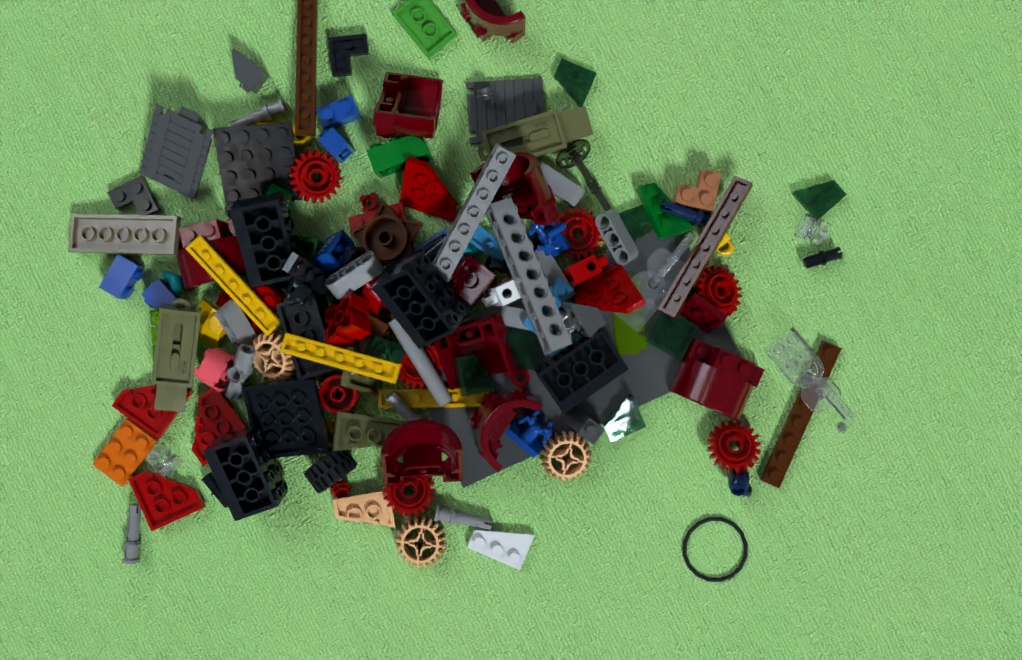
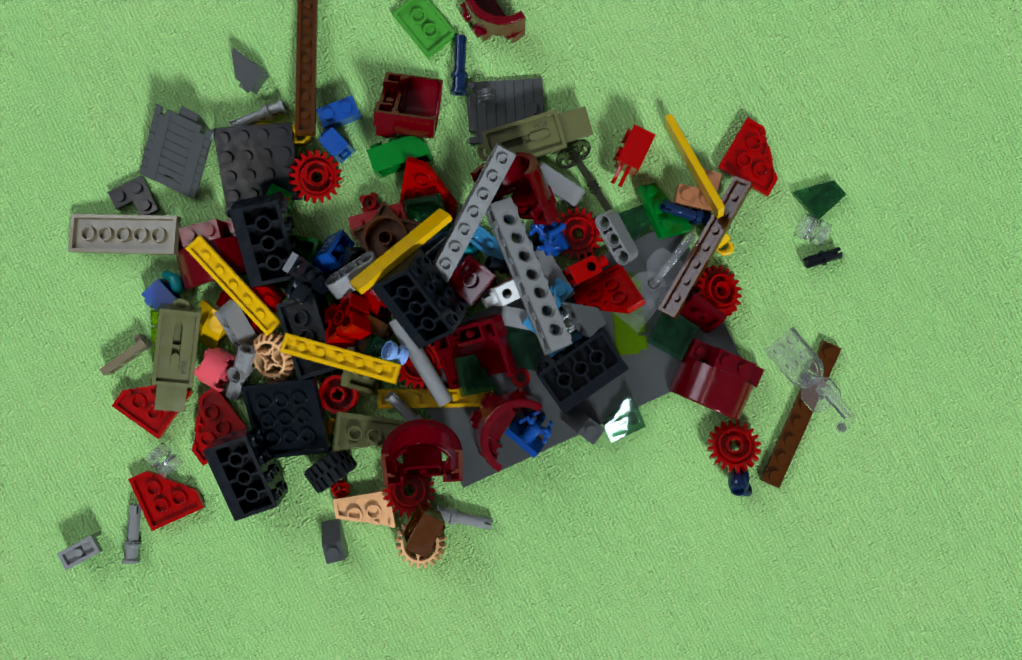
(80, 551): none -> light grey panel
(122, 277): blue brick -> none
(125, 452): orange plate -> none
(139, 347): none -> dark tan hinge
(211, 483): black axle -> none
(334, 541): none -> dark grey slope
(342, 50): black plate -> none
(394, 353): none -> light blue wheel
(400, 251): none -> yellow tile
(423, 206): none -> clear green plate
(423, 530): none -> reddish brown brick
(459, 75): none -> dark blue pin
(502, 546): white wing -> none
(575, 80): clear green wing -> none
(579, 460): light nougat gear -> none
(631, 155): none -> red brick
(694, 166): none -> yellow tile
(742, 537): black piece -> none
(751, 158): none -> red plate

